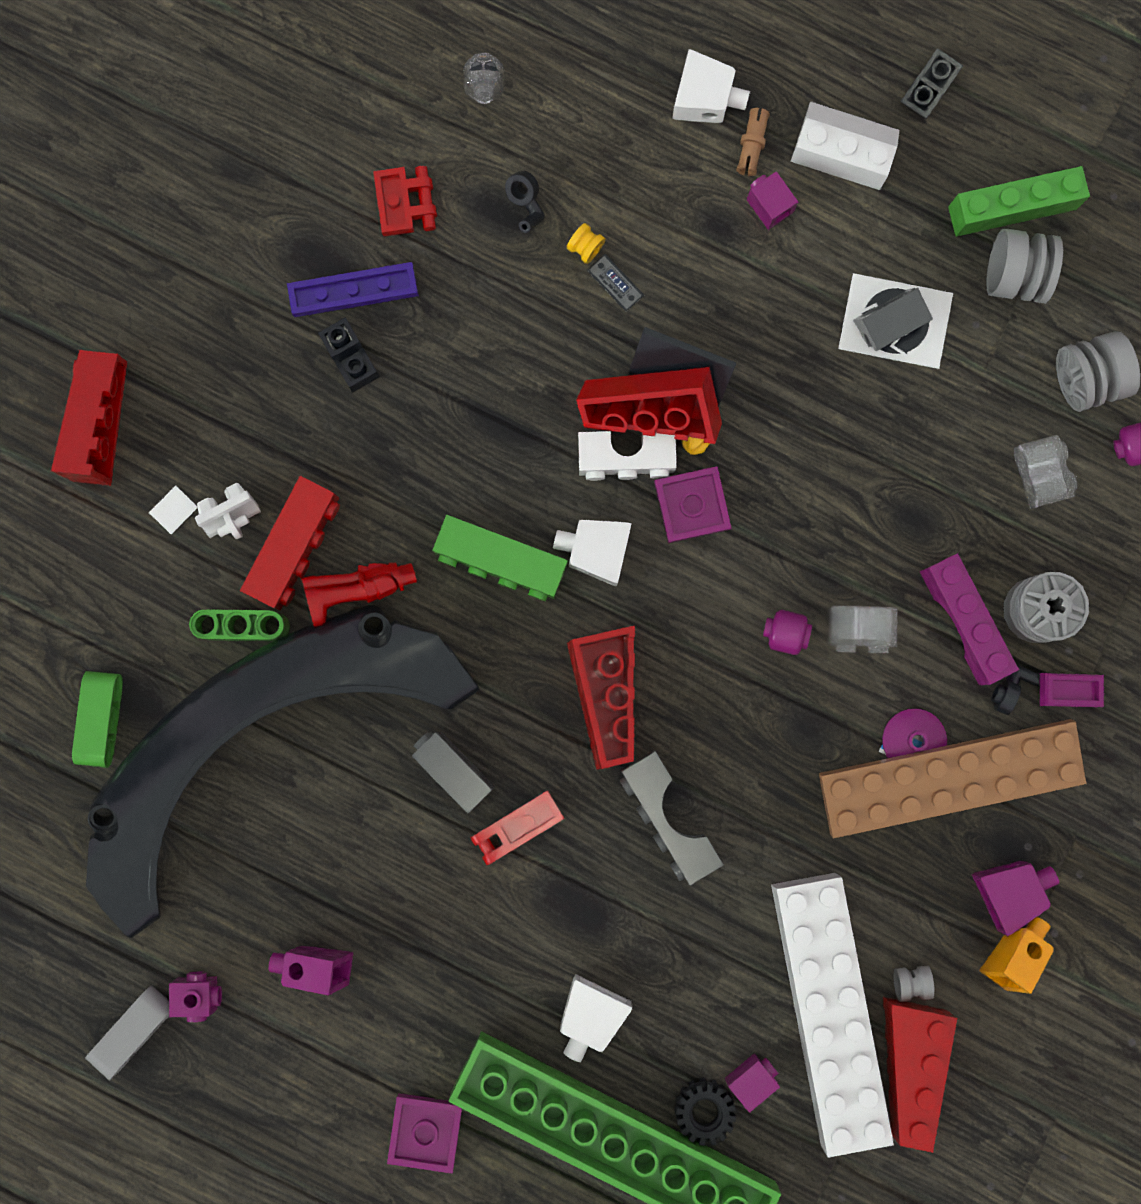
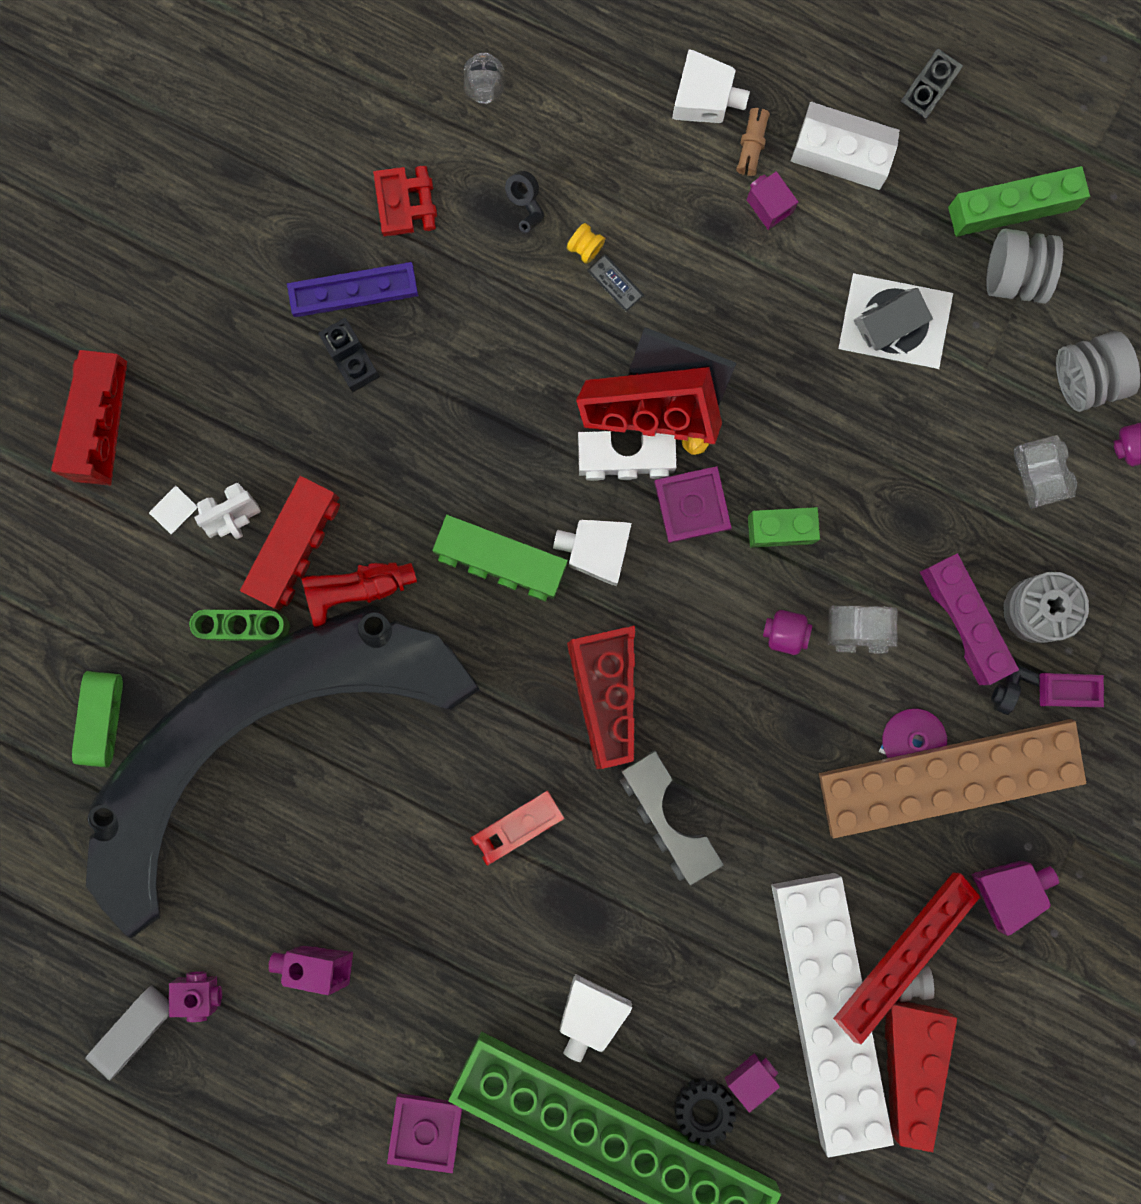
(452, 770): brick -> none
(783, 527): none -> bright green brick
(906, 958): none -> red plate
(1020, 958): light orange torso -> none

